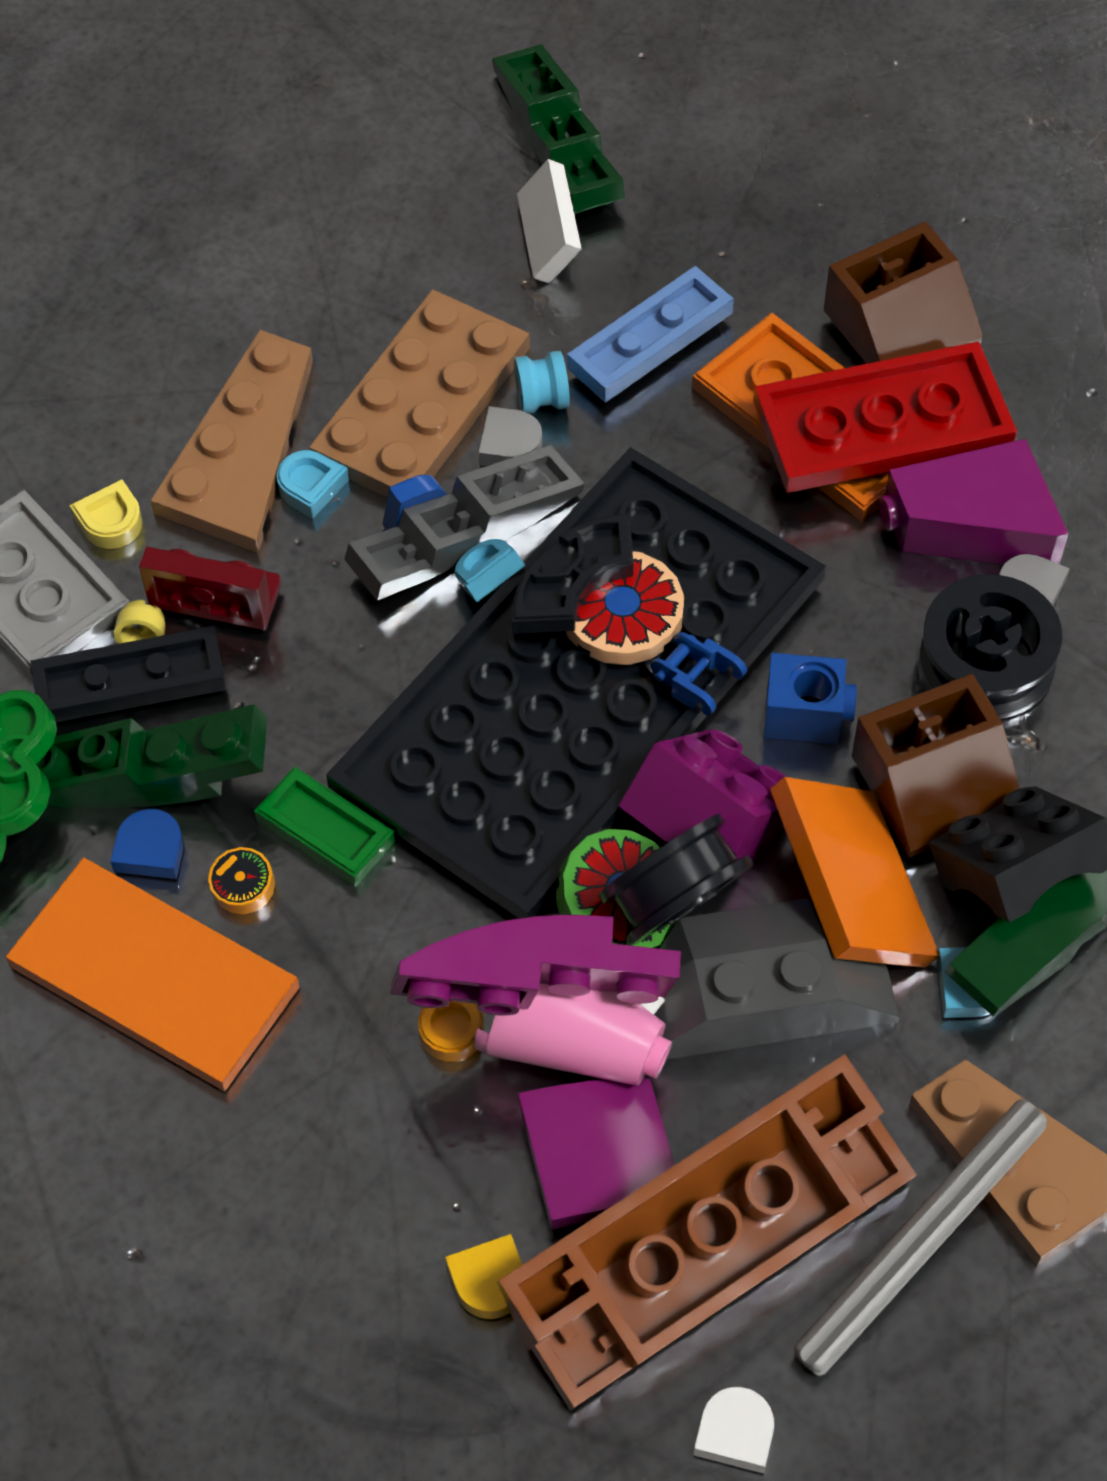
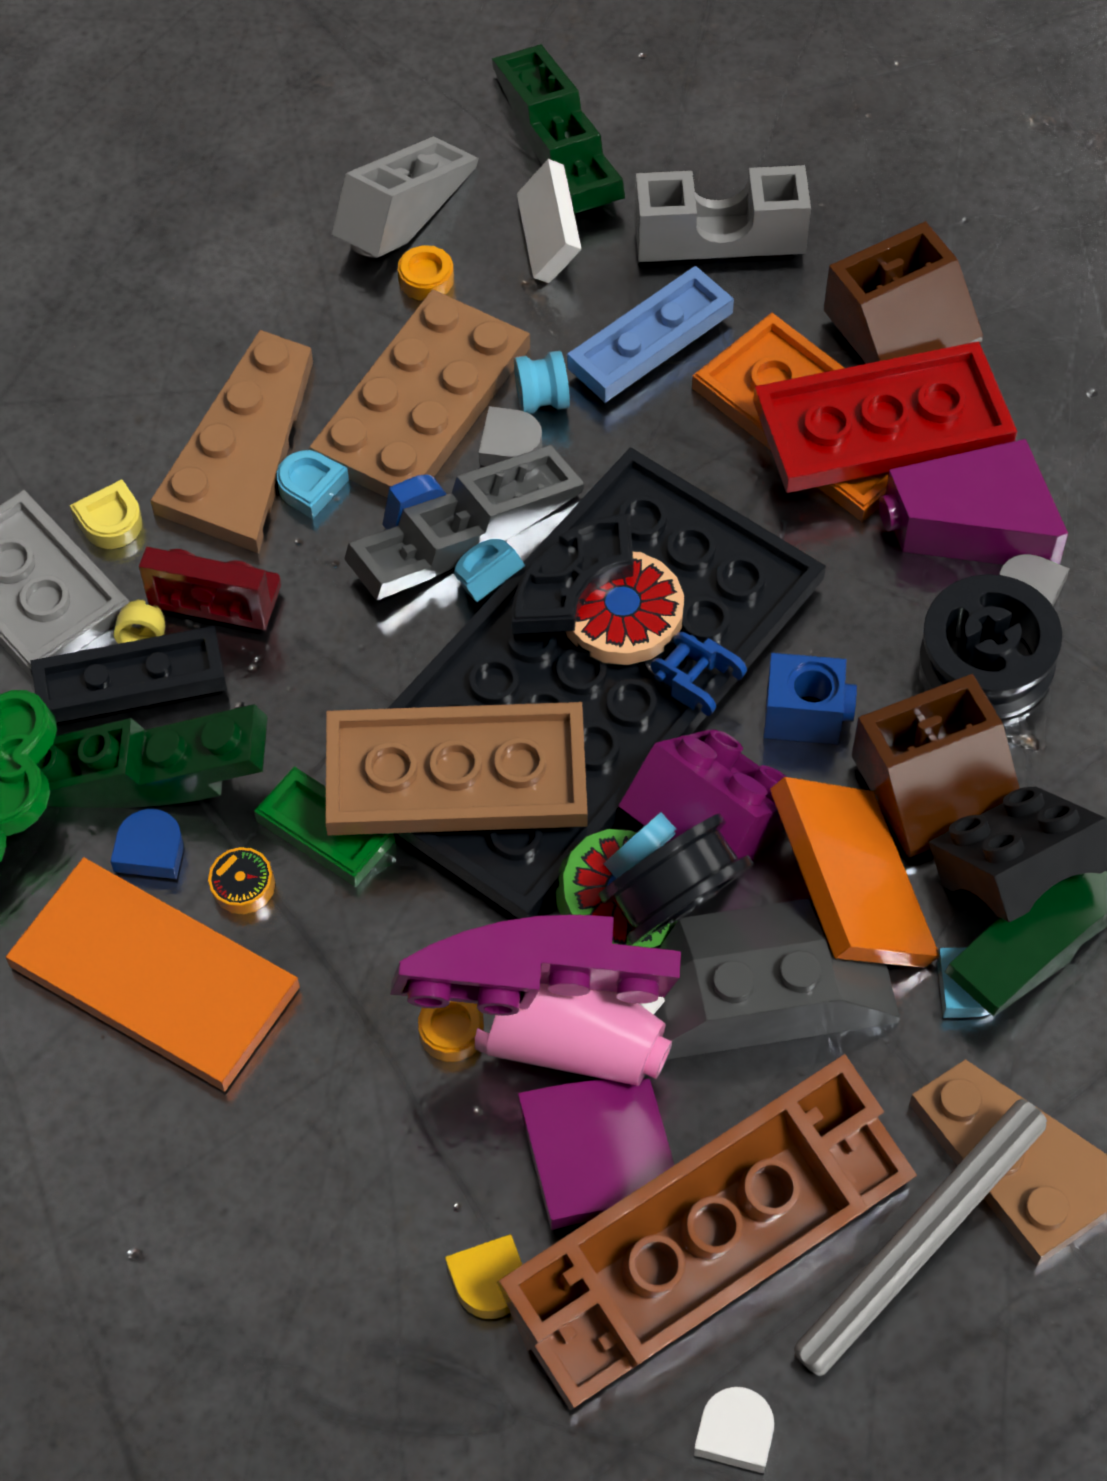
(397, 195): none -> light grey slope
(424, 270): none -> light orange tile
(455, 768): none -> medium nougat plate
(641, 845): none -> medium azure tile
(761, 220): none -> light grey arch

